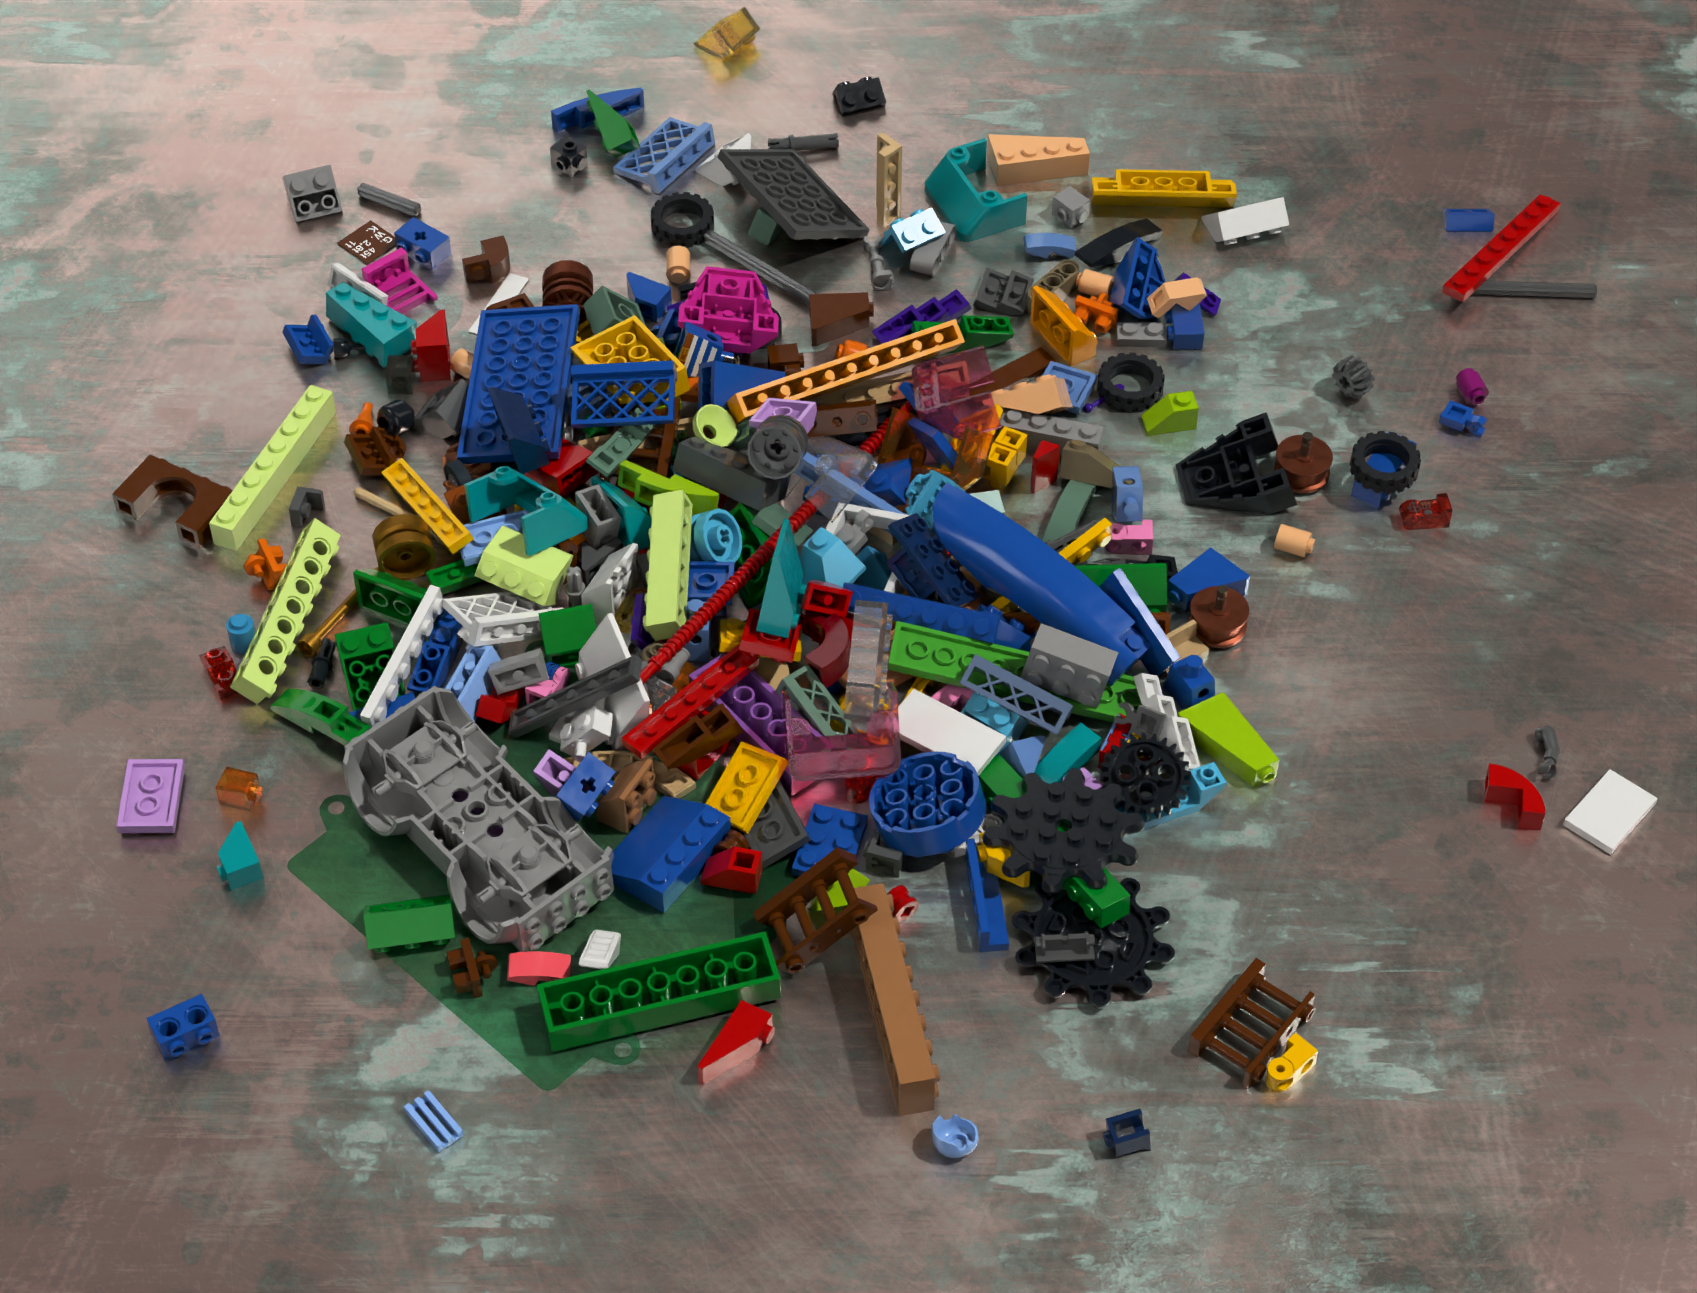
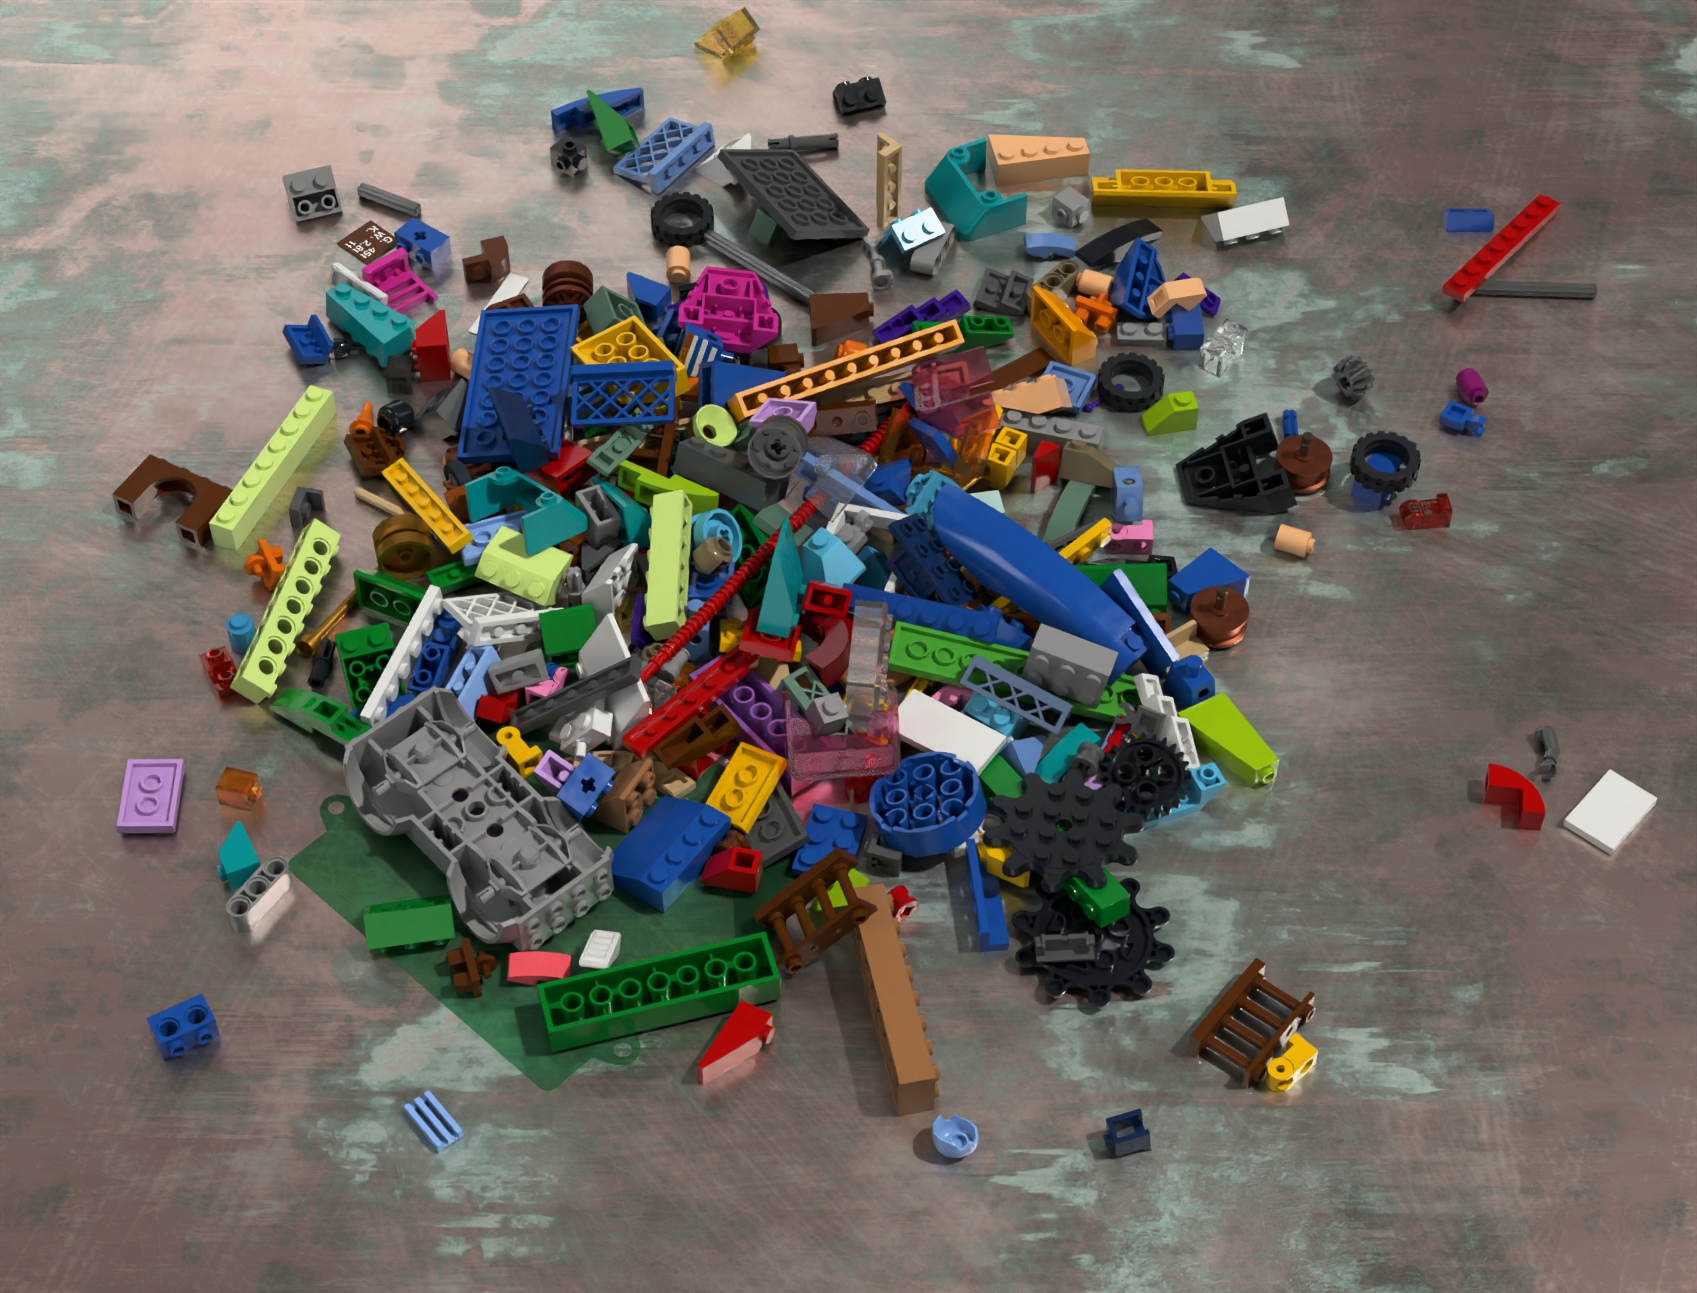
(259, 894): none -> light grey beam
(519, 755): none -> yellow leg
(712, 556): none -> dark tan head
(827, 714): none -> light grey brick
(1088, 758): none -> dark grey wheel
(1222, 348): none -> clear brick
(1290, 423): none -> blue axle

